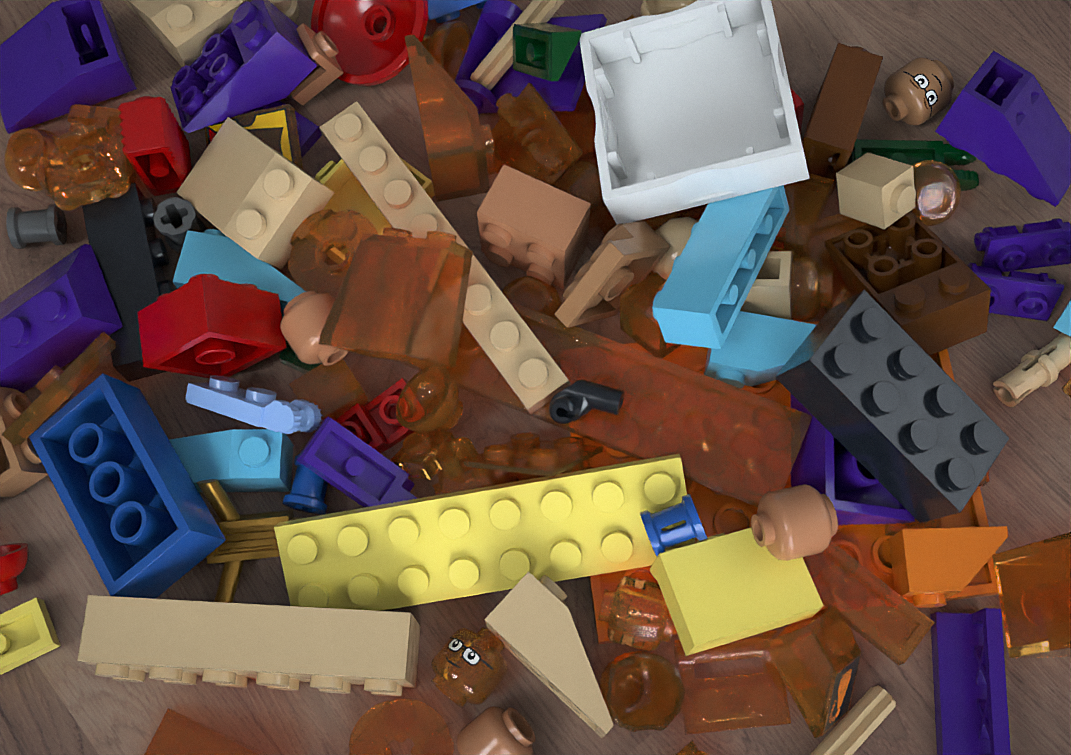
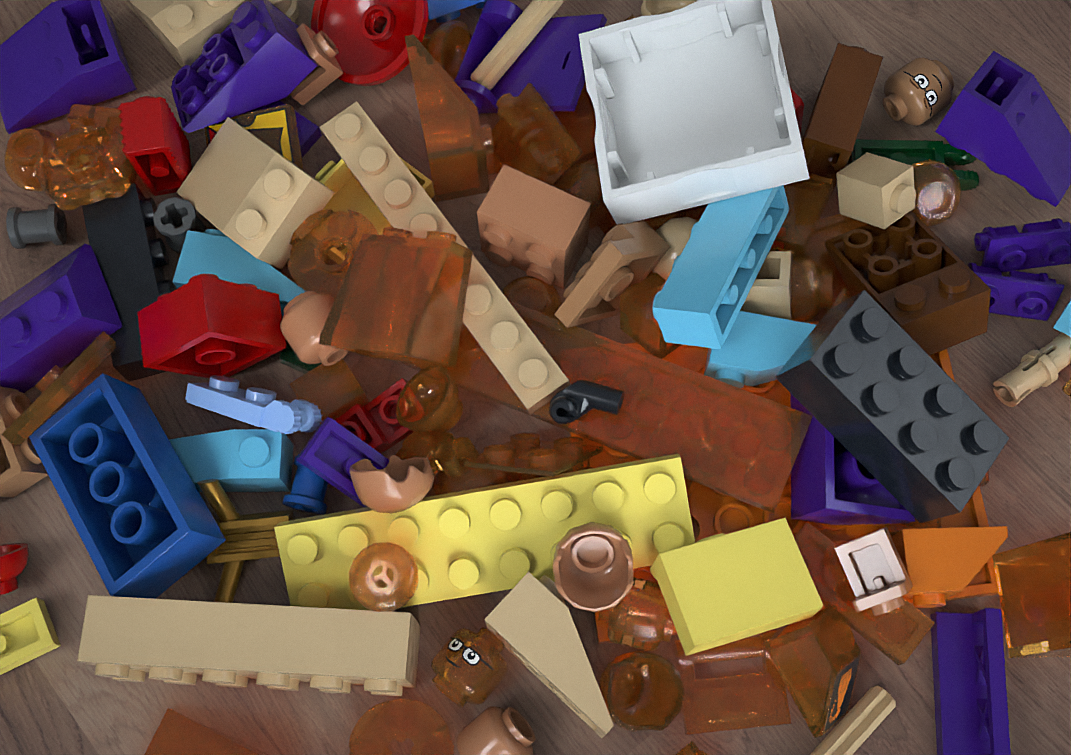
(394, 487): none -> nougat hair
(398, 591): none -> clear orange head
(543, 49): dark green slope -> none
(593, 567): none -> nougat hair
(690, 529): blue bush -> none
(794, 522): nougat head -> none
(874, 572): none -> bracket

